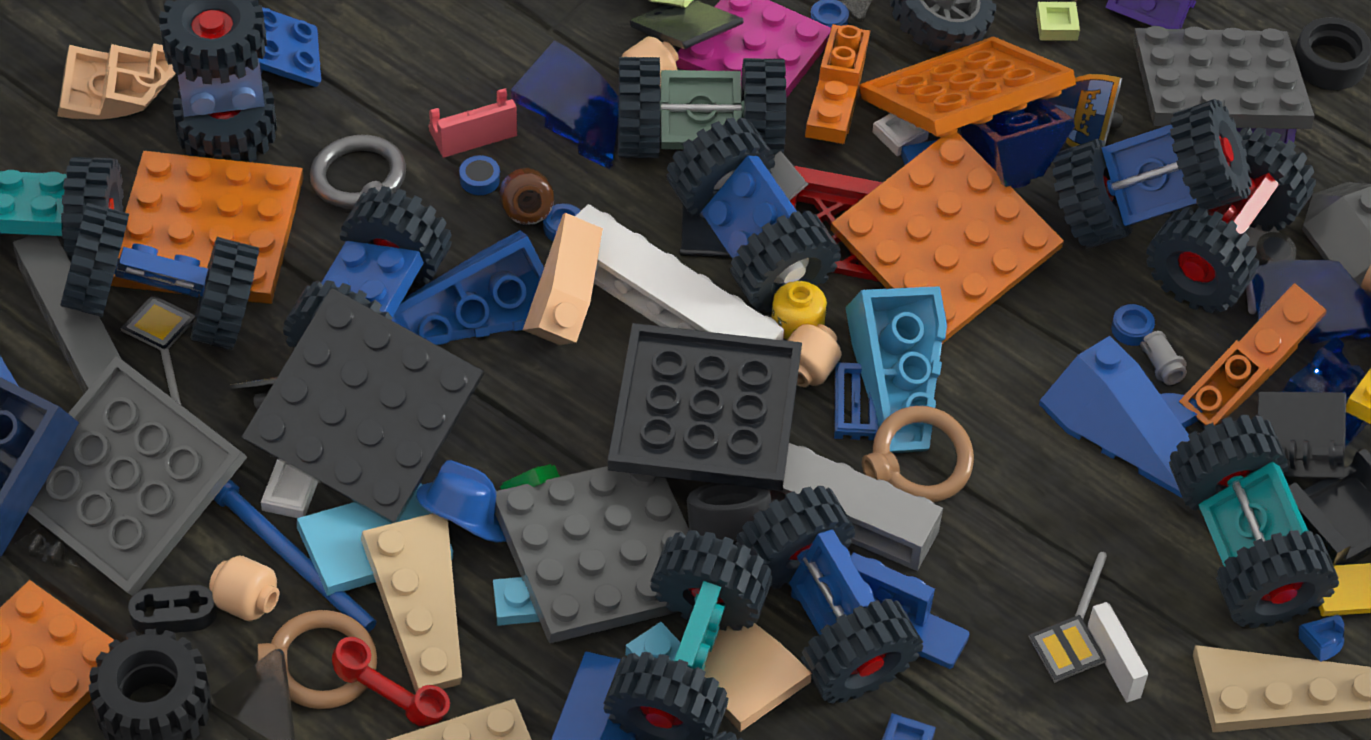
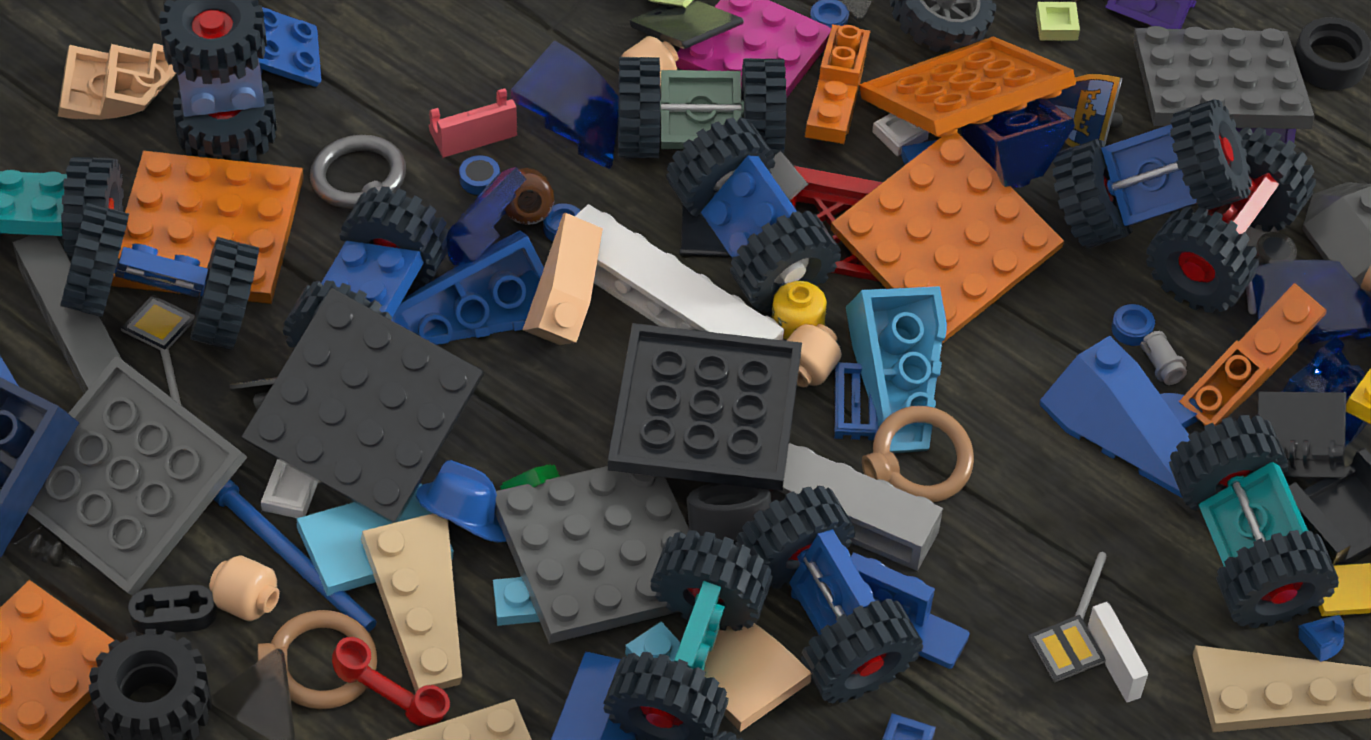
(474, 228): none -> clear blue slope

